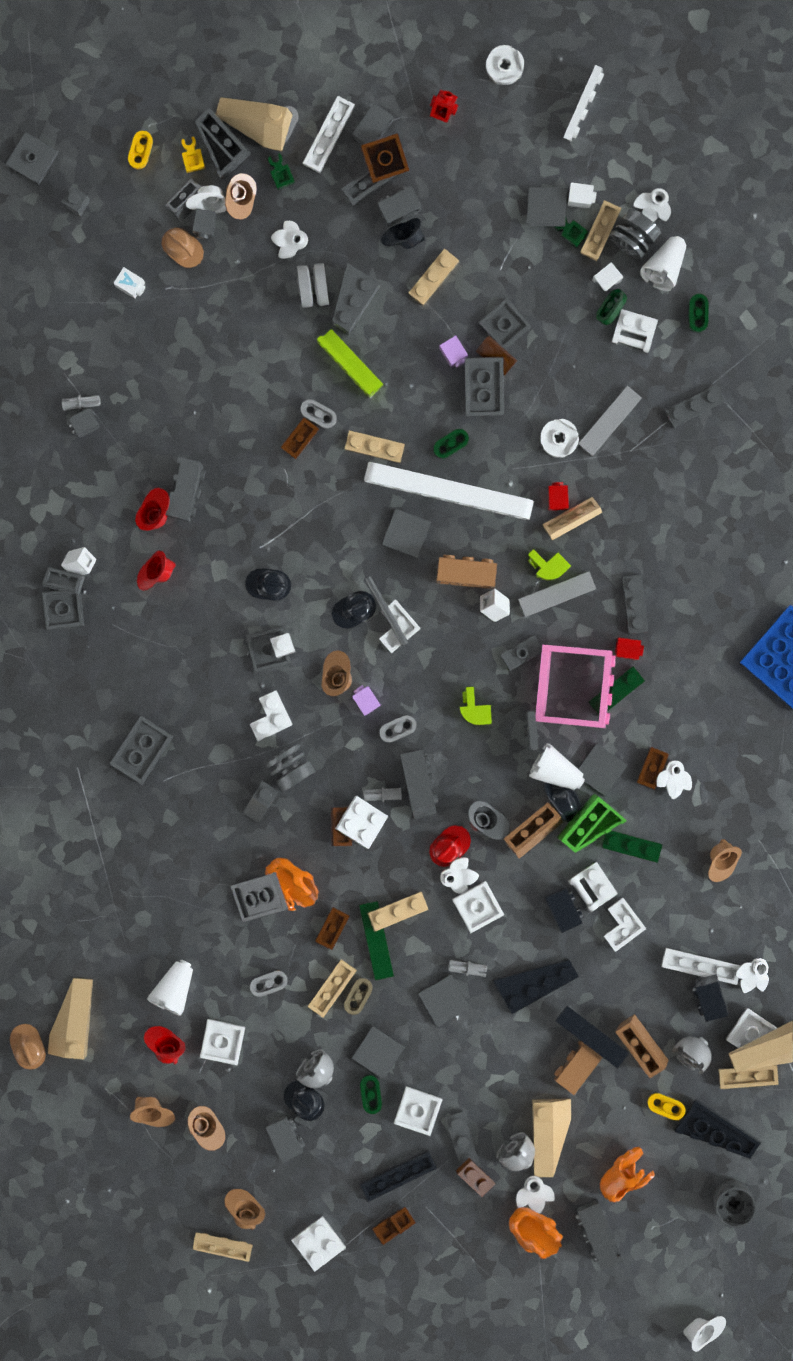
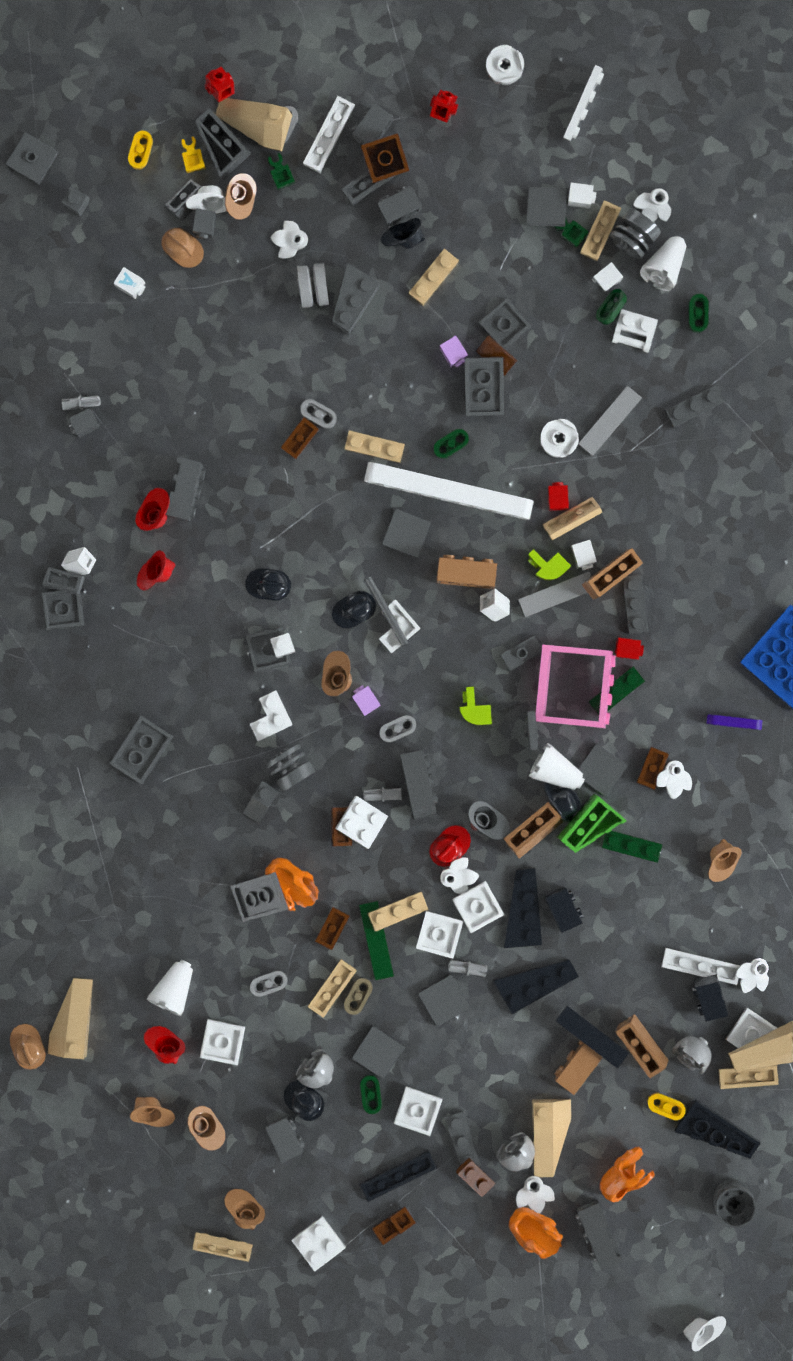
(219, 84): none -> red brick
(350, 363): lime fence -> none
(439, 934): none -> white plate
(524, 916): none -> black wing
(583, 555): none -> white brick
(598, 883): white plate -> none
(612, 573): none -> medium nougat brick
(628, 925): white plate -> none
(734, 722): none -> dark purple beam

